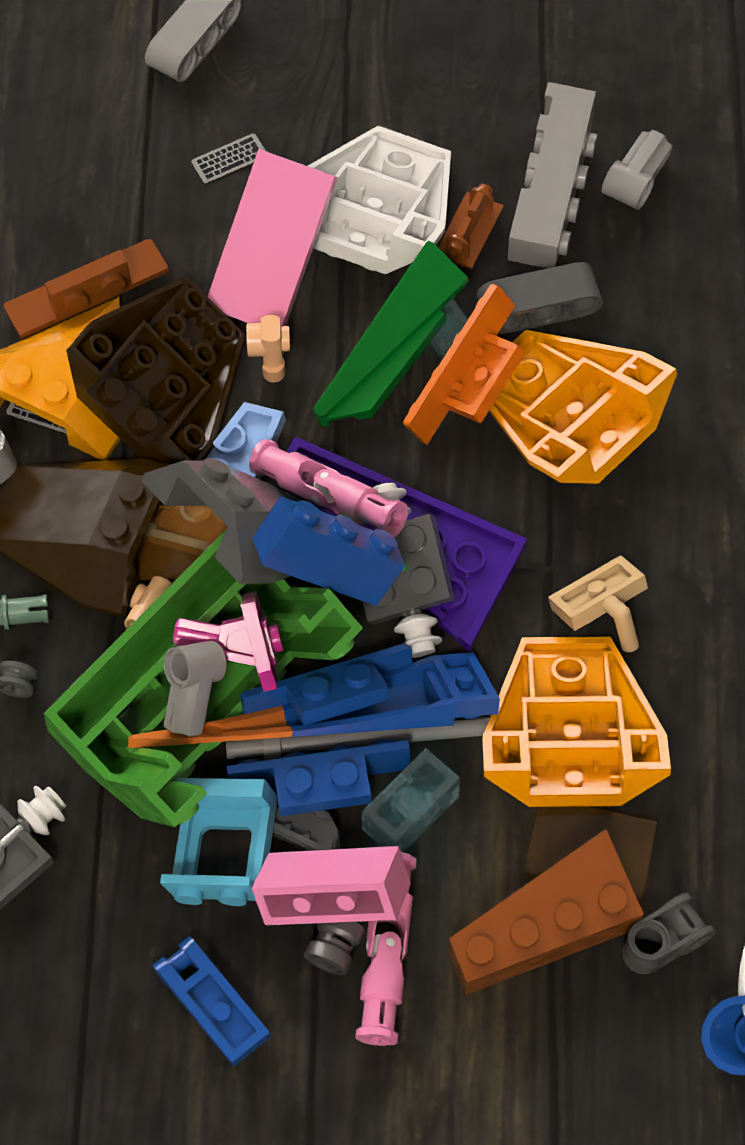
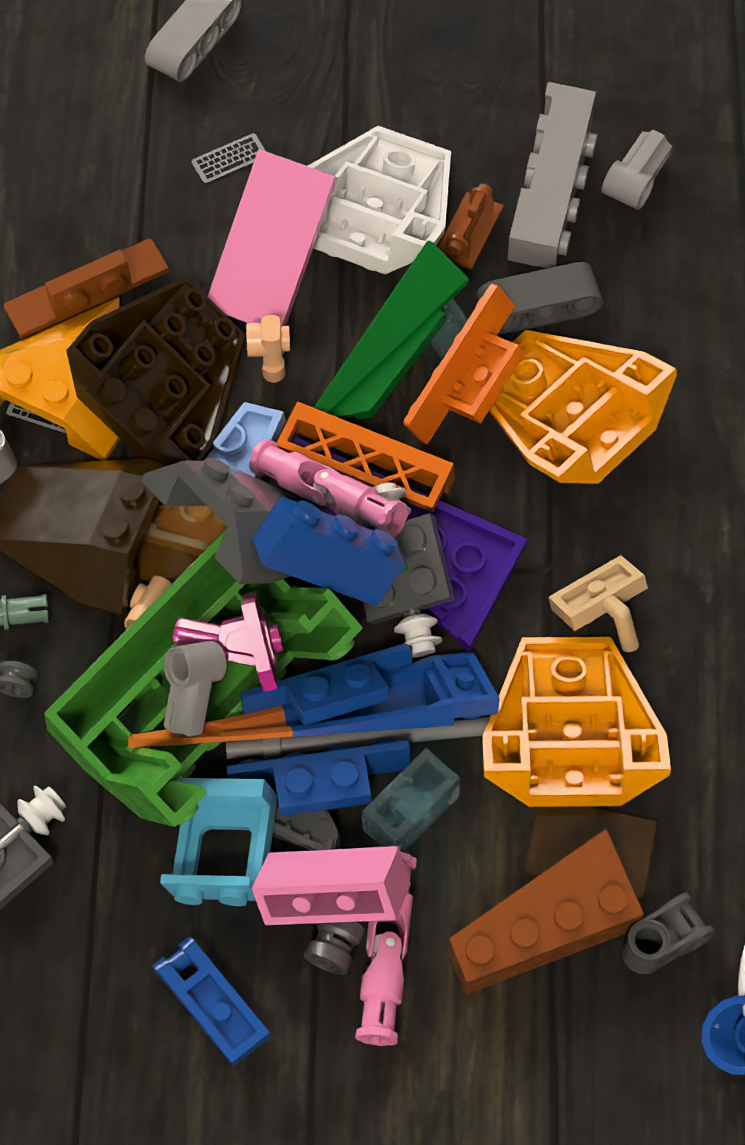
(368, 448): none -> orange fence

